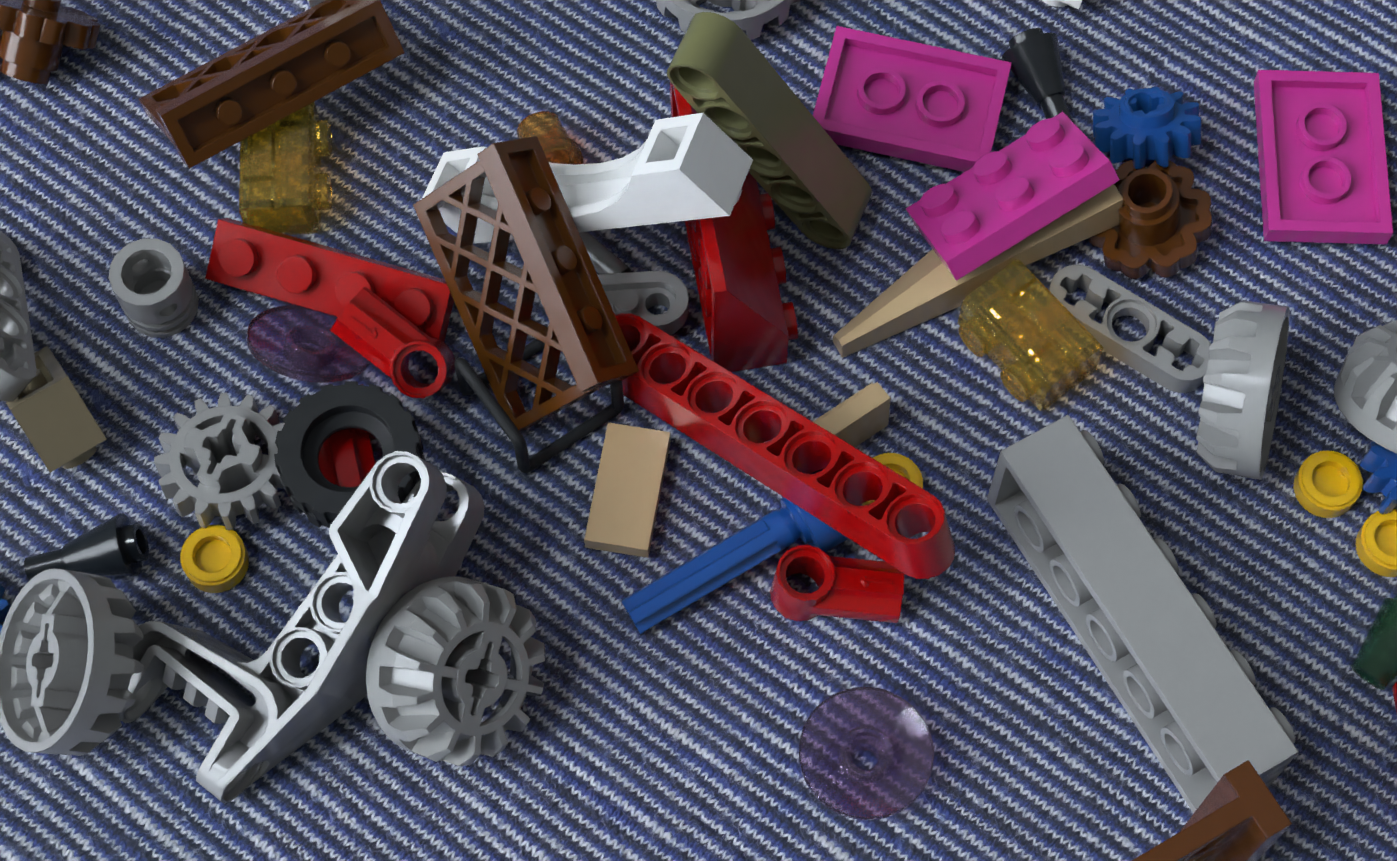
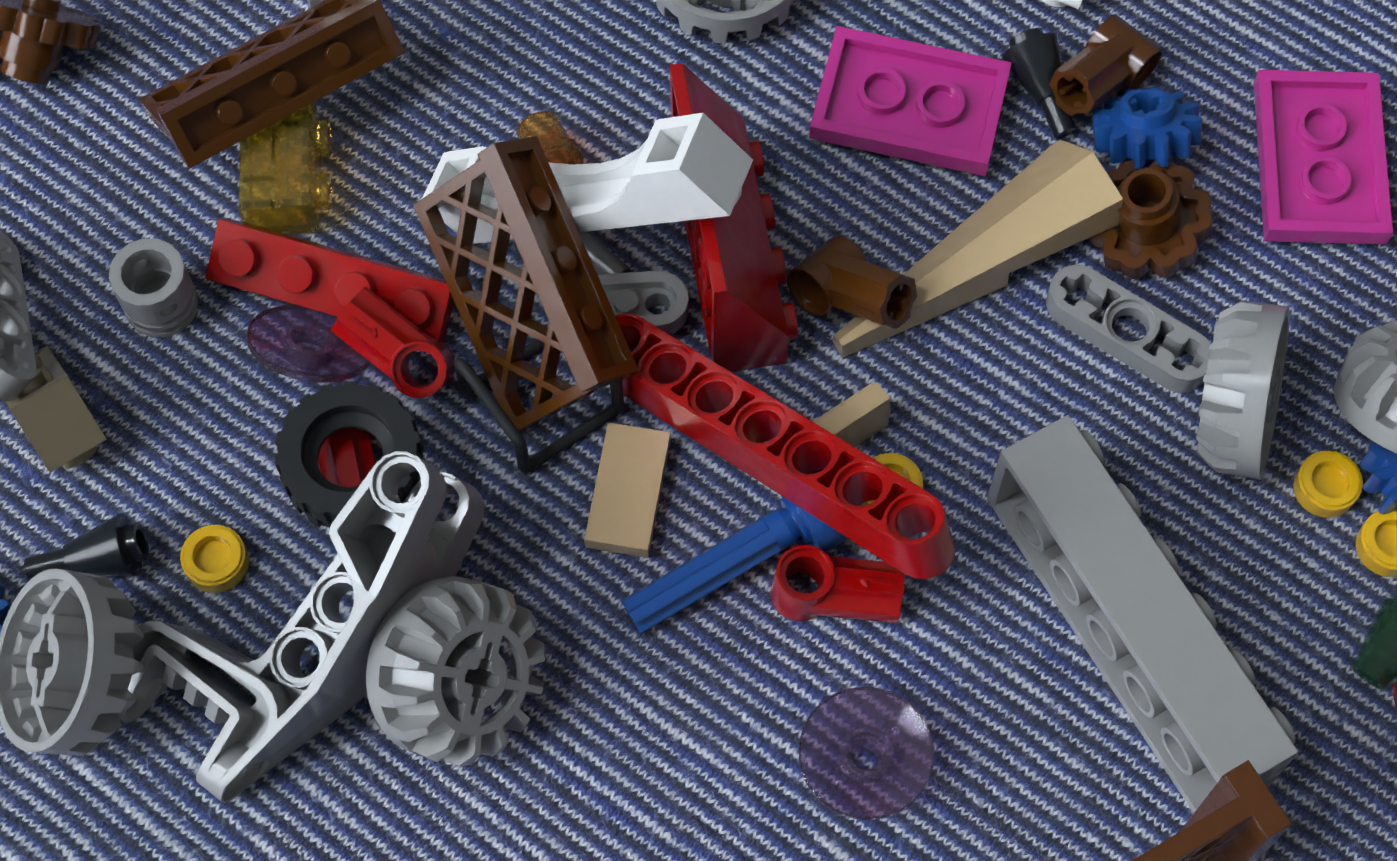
(226, 460): light grey gear -> none
(790, 151): olive beam -> none
(844, 279): none -> reddish brown piece
(1011, 194): dark pink plate -> none
(1027, 336): clear yellow brick -> none
(1111, 60): none -> reddish brown piece

